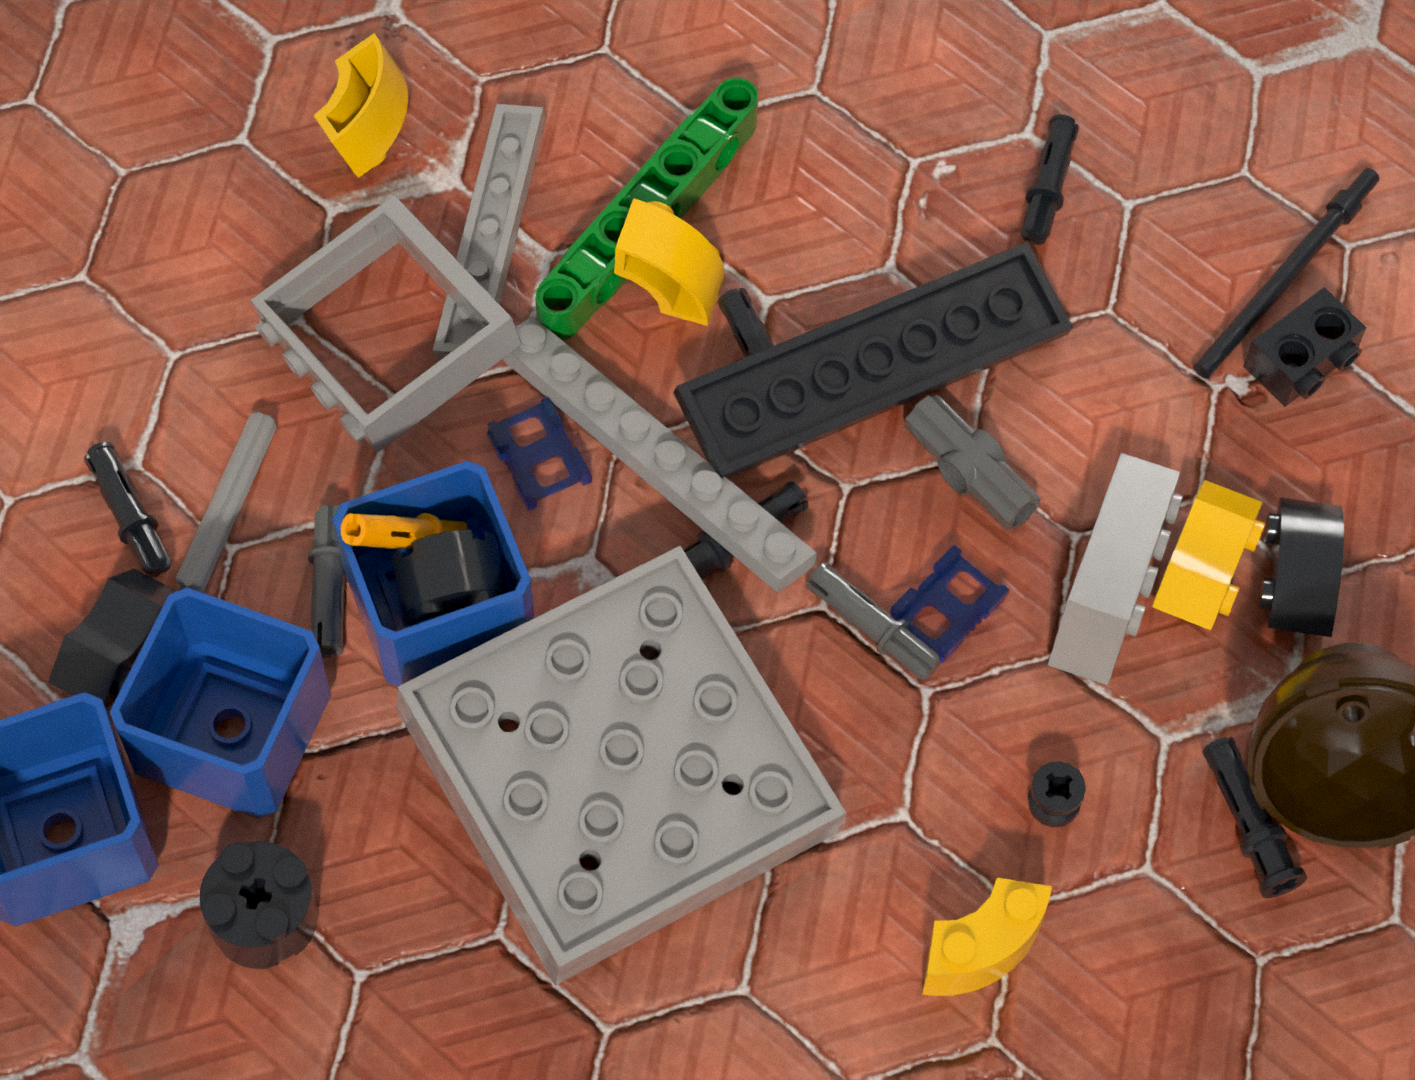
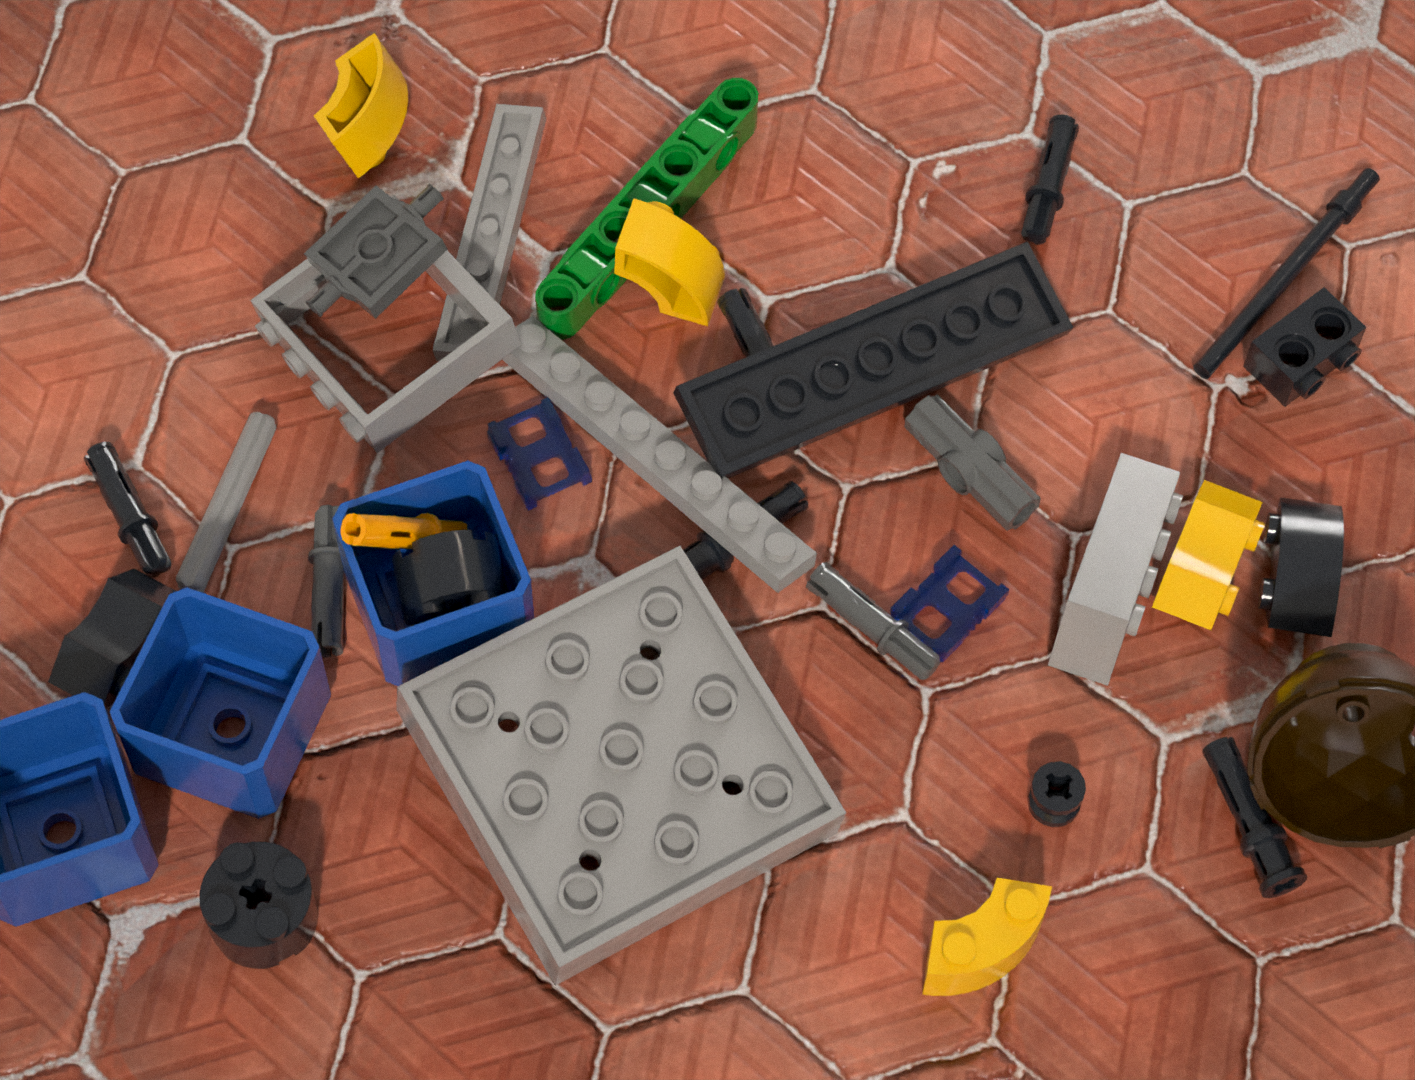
(375, 251): none -> dark grey plate

